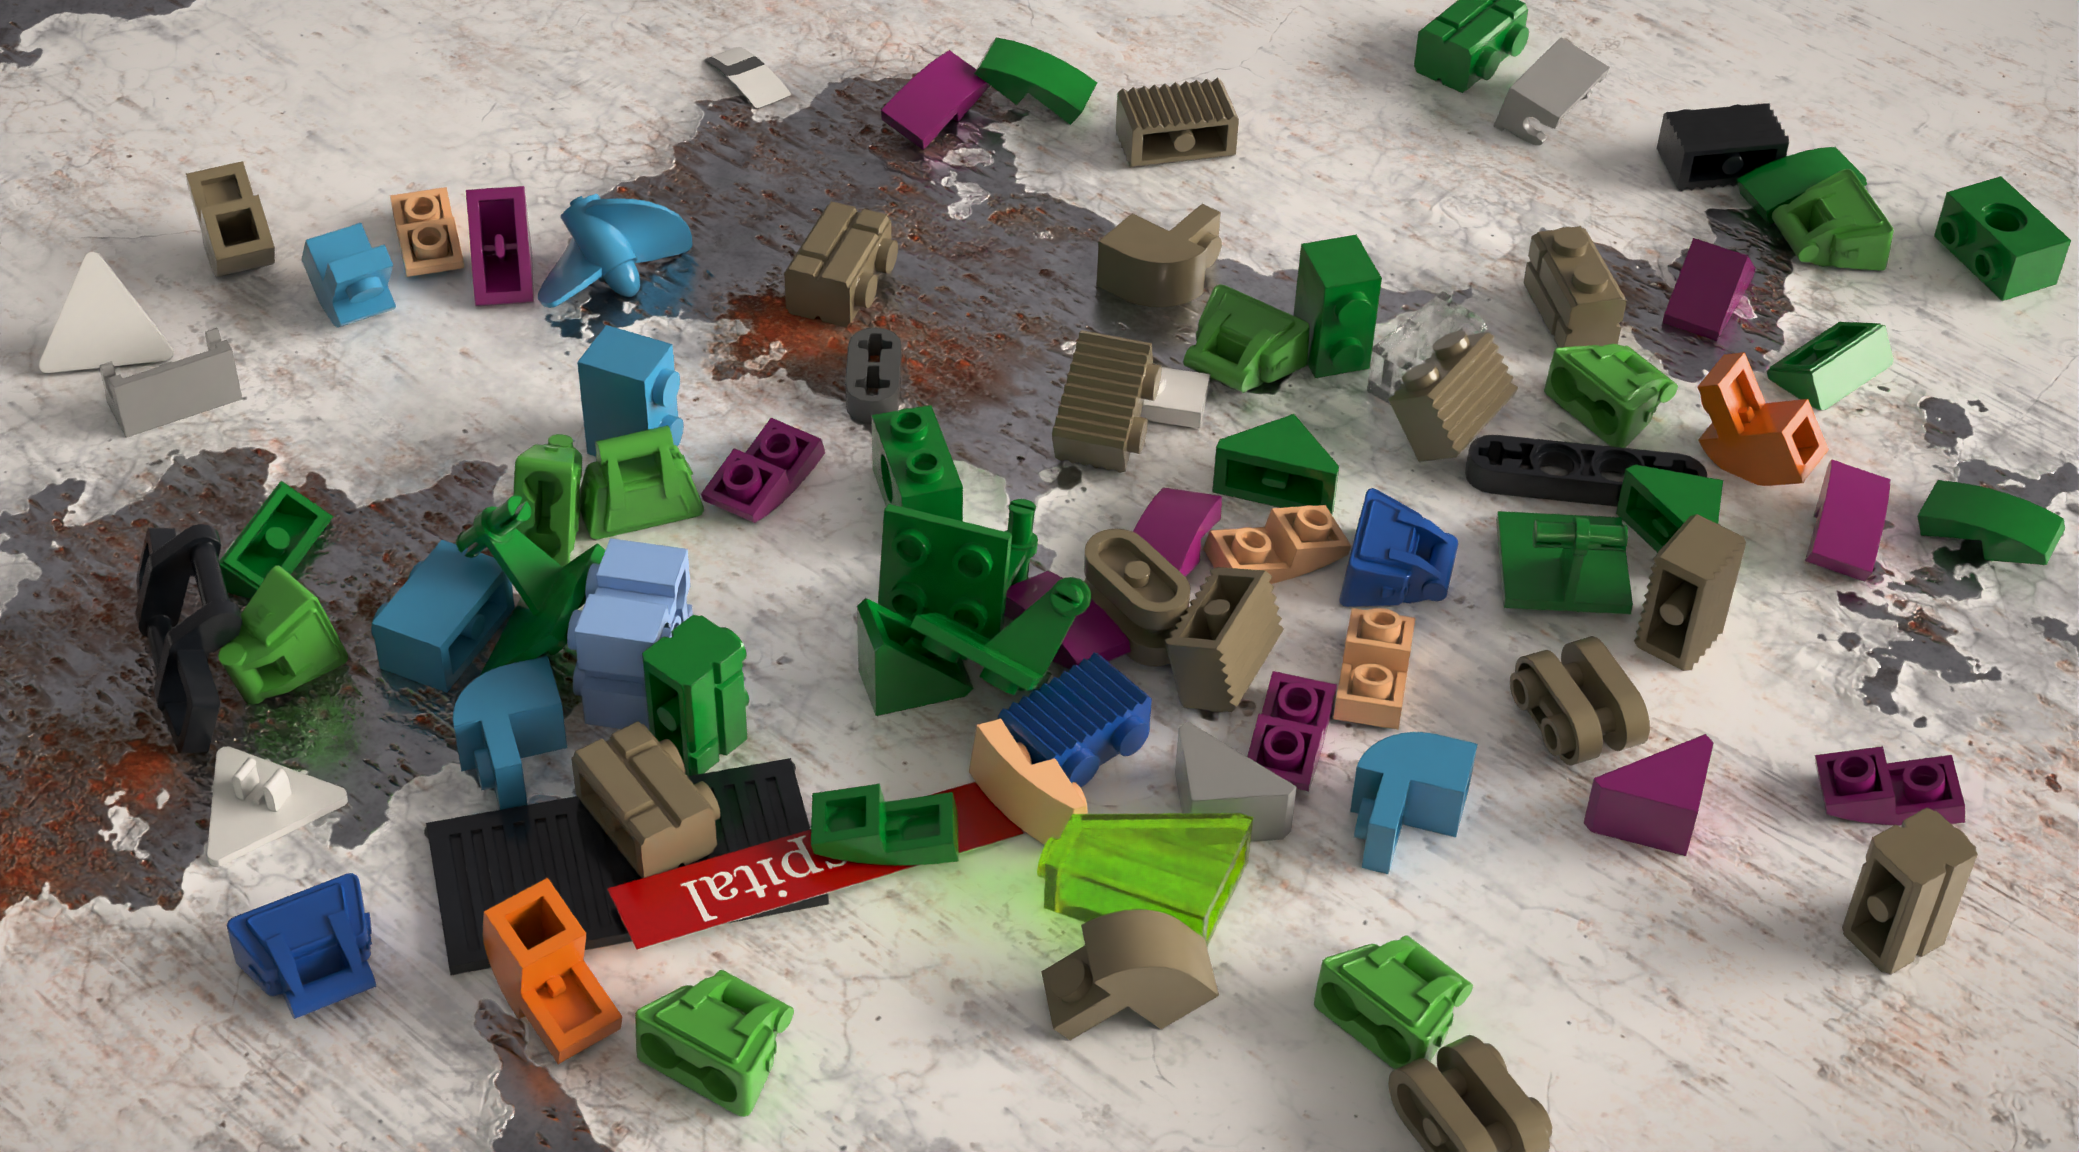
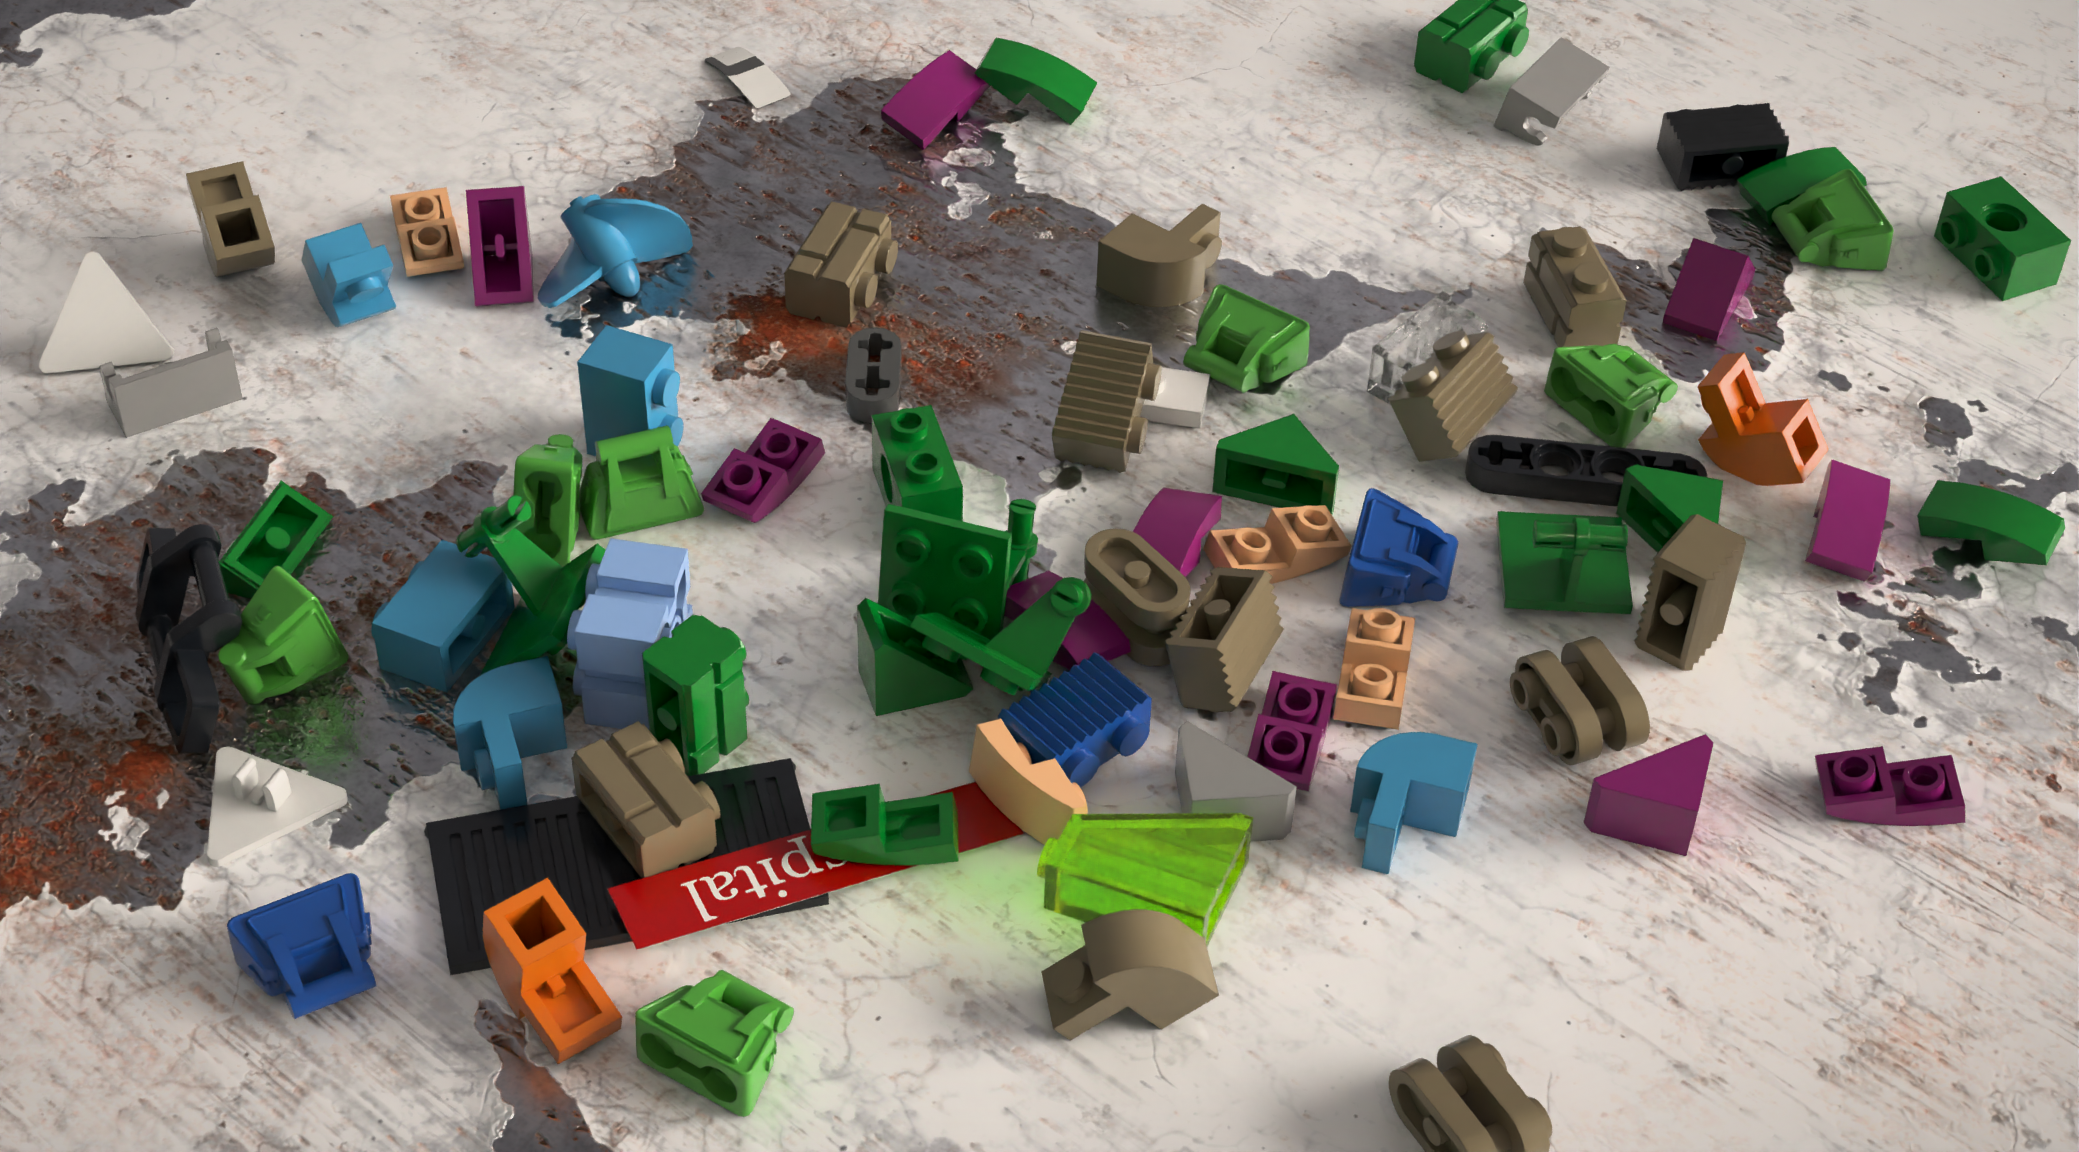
(1176, 123): dark tan brick -> none
(1340, 302): green brick -> none
(1391, 998): bright green piece -> none
(1834, 363): slope -> none
(1909, 890): dark tan brick -> none

